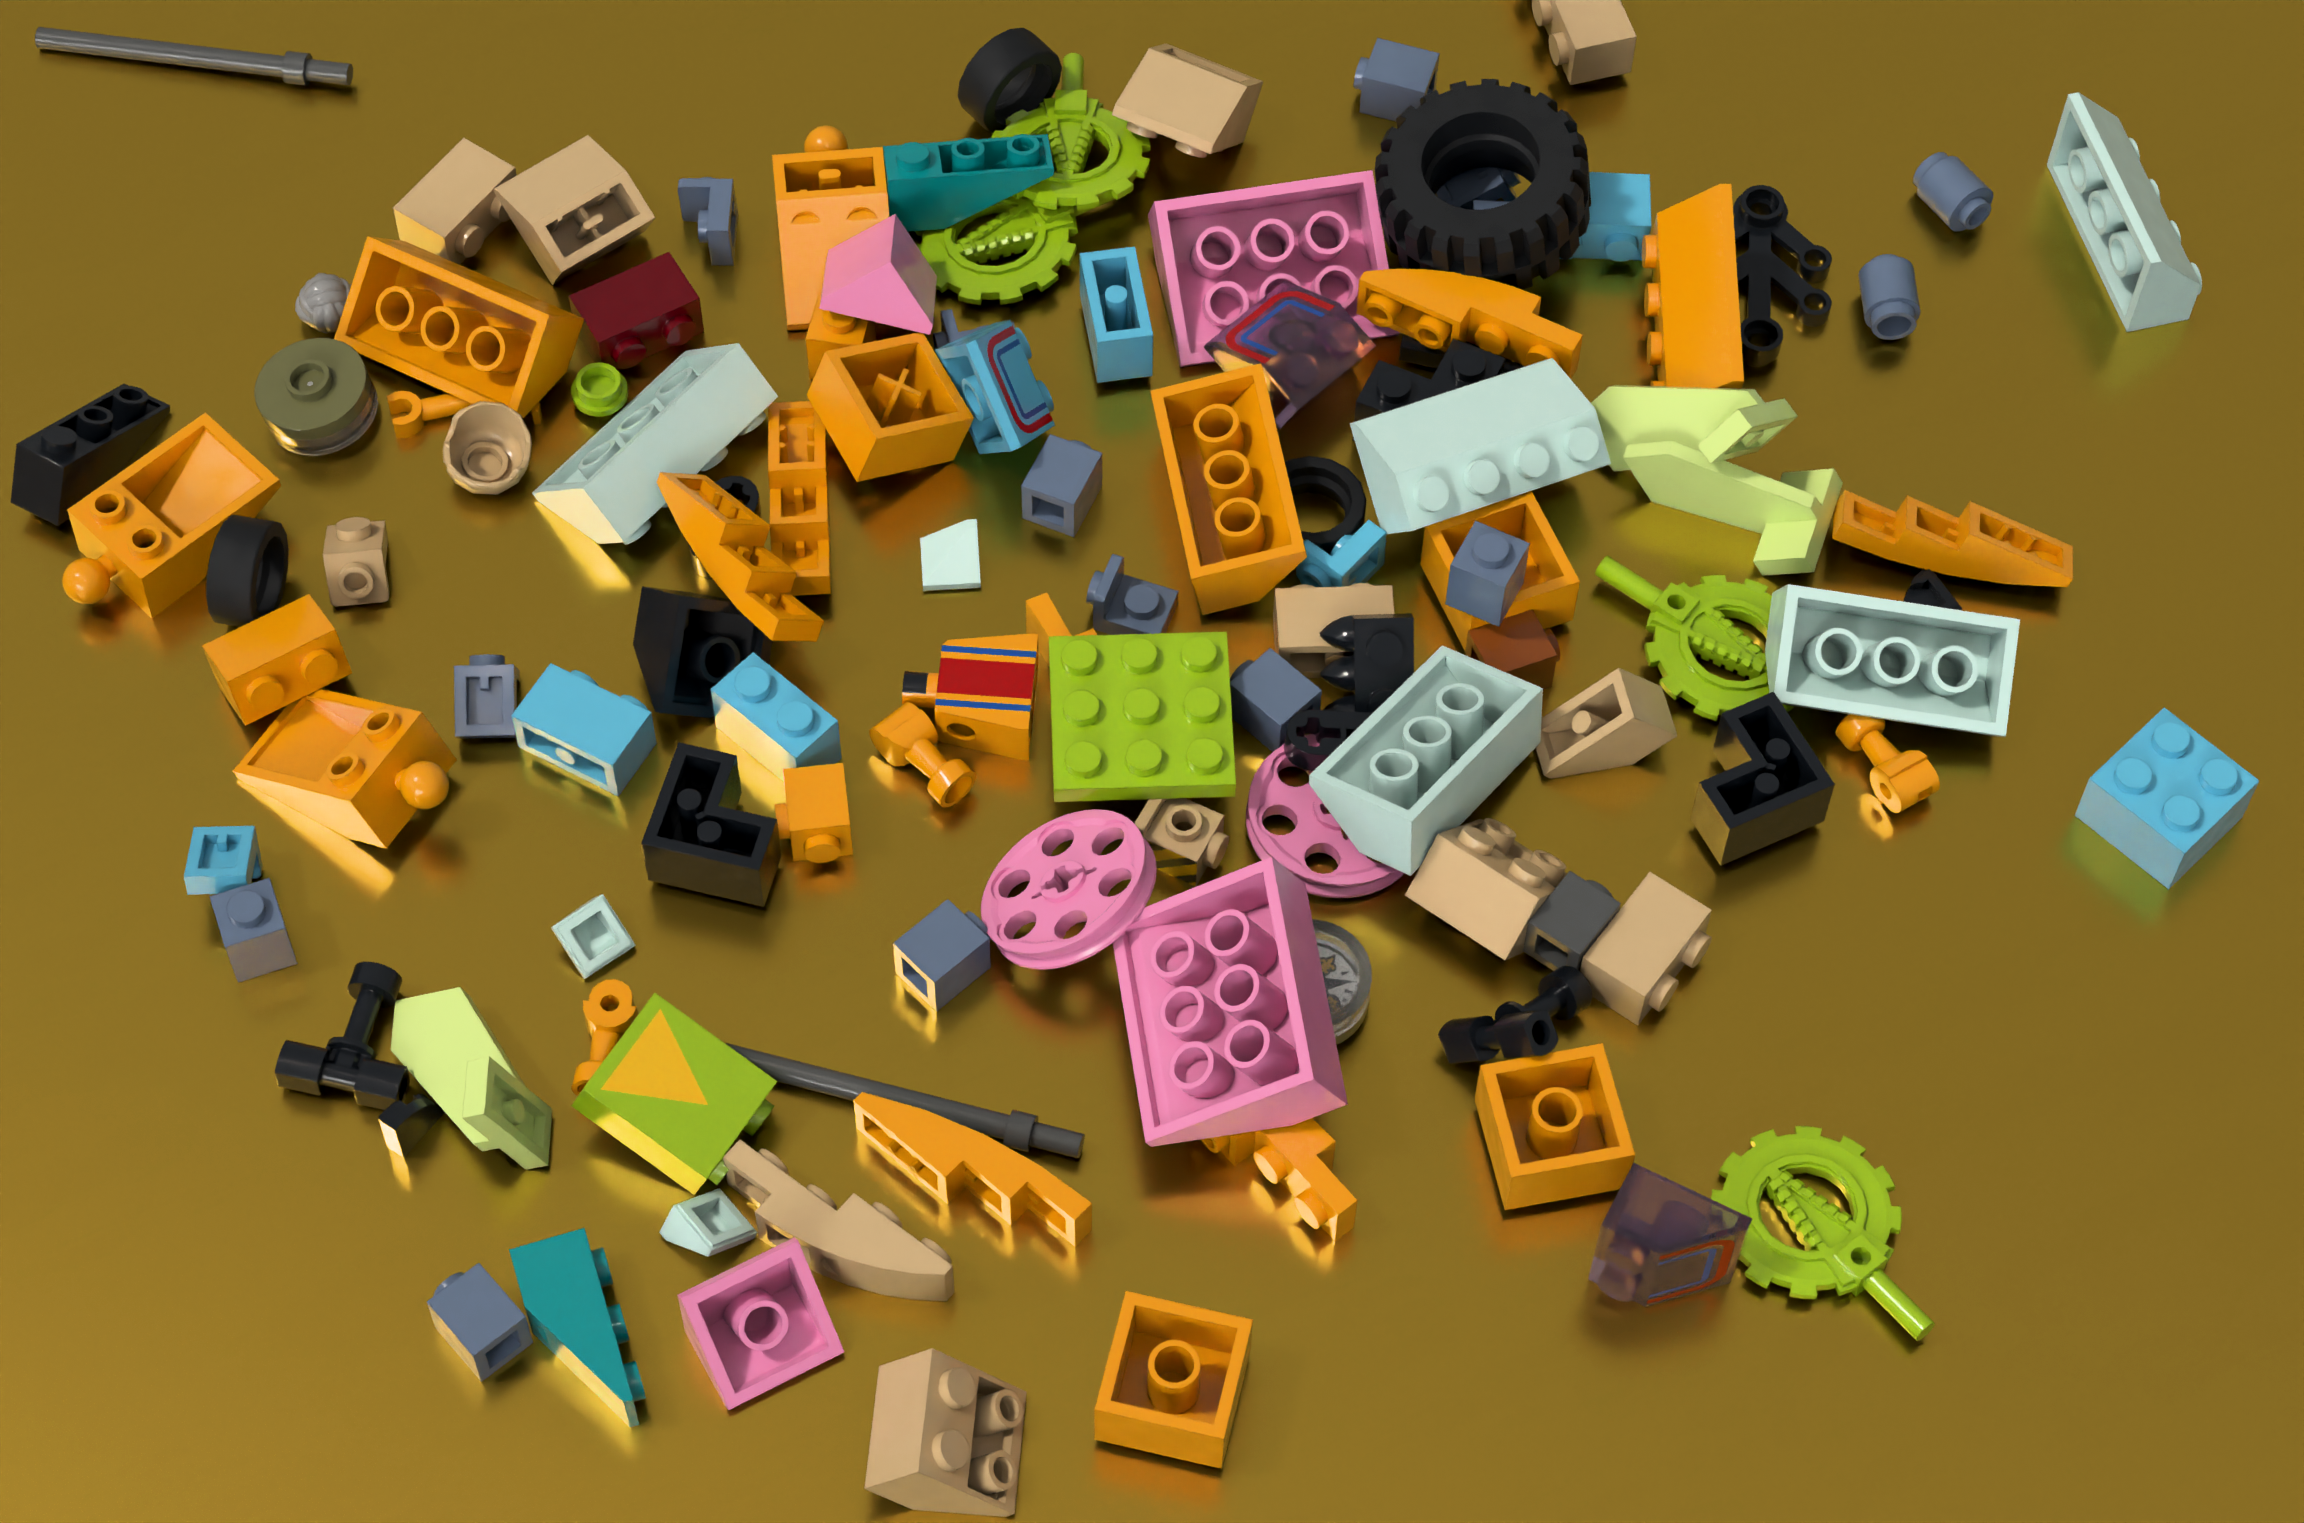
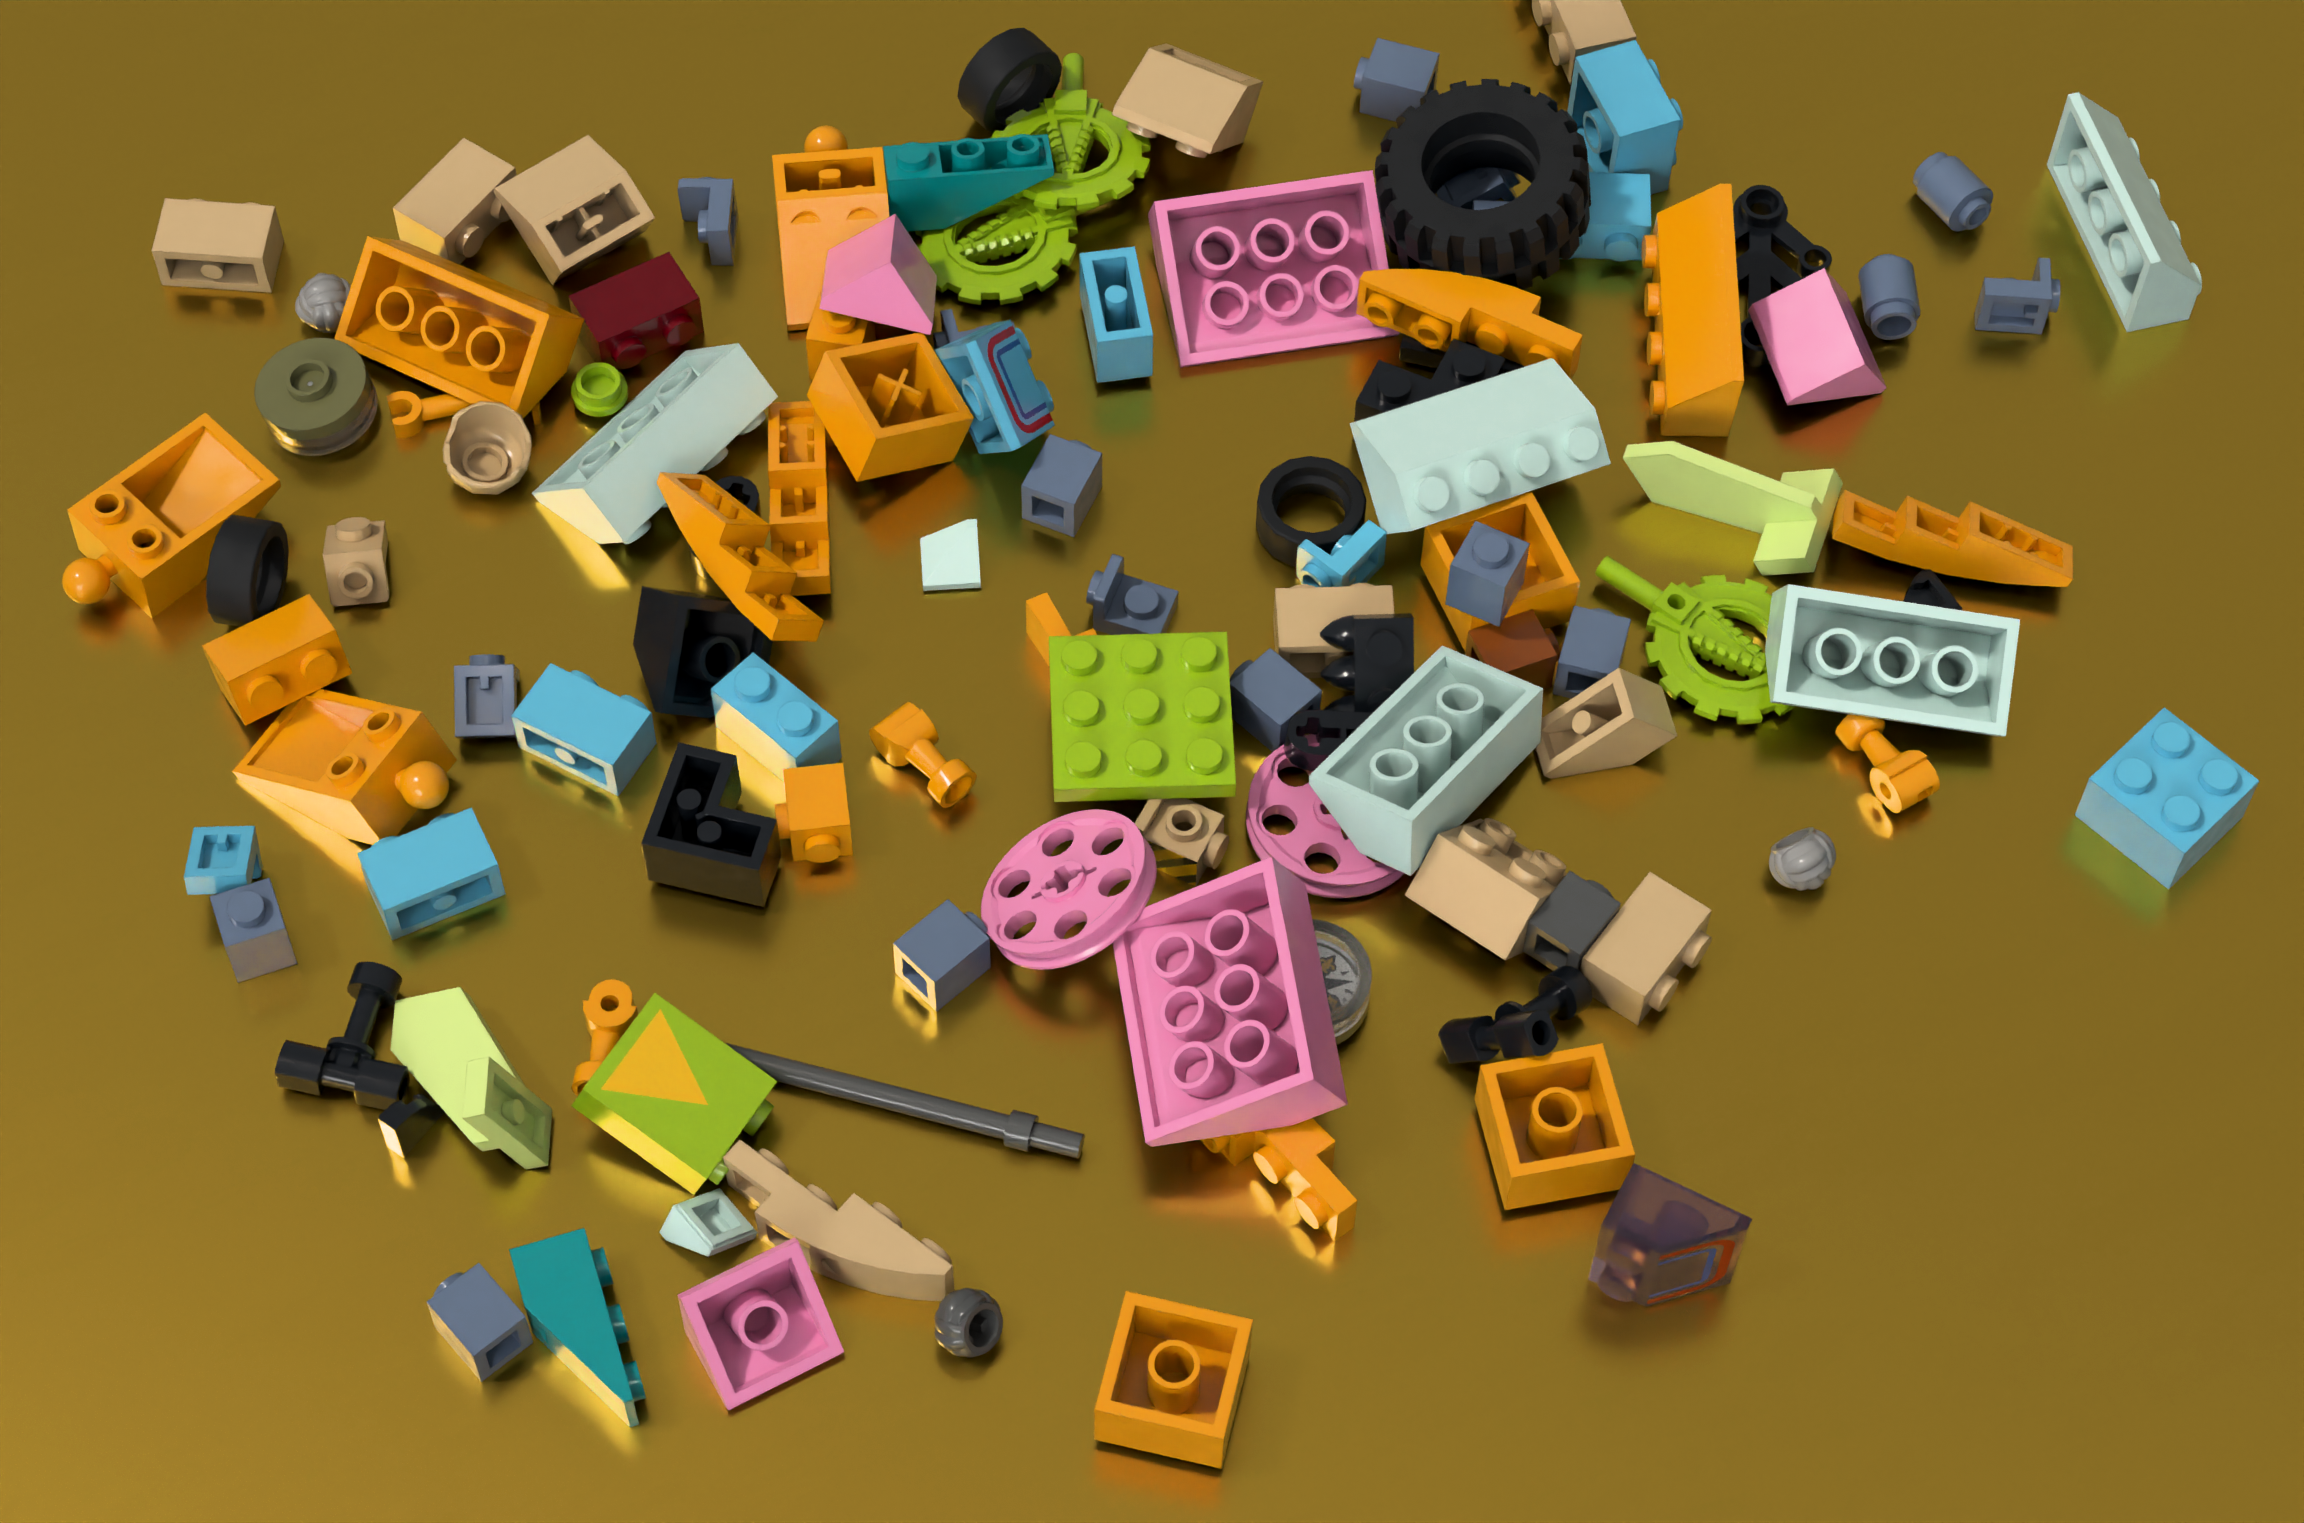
(82, 451): black slope -> none
(218, 245): none -> tan brick
(294, 67): dark grey bar -> none
(431, 873): none -> medium azure brick
(593, 936): light aqua slope -> none
(945, 1437): tan slope -> none
(957, 1157): light orange slope -> none
(968, 1322): none -> dark grey piece
(982, 693): torso -> none
(1229, 486): light orange slope -> none
(1300, 341): slope -> none
(1590, 649): none -> sand blue brick
(1625, 114): none -> medium azure brick
(1711, 420): yellowish green piece -> none
(1768, 784): black brick -> none
(1802, 859): none -> light grey piece
(1815, 342): none -> bright pink slope
(1837, 1249): lime bar -> none
(2018, 304): none -> sand blue bracket

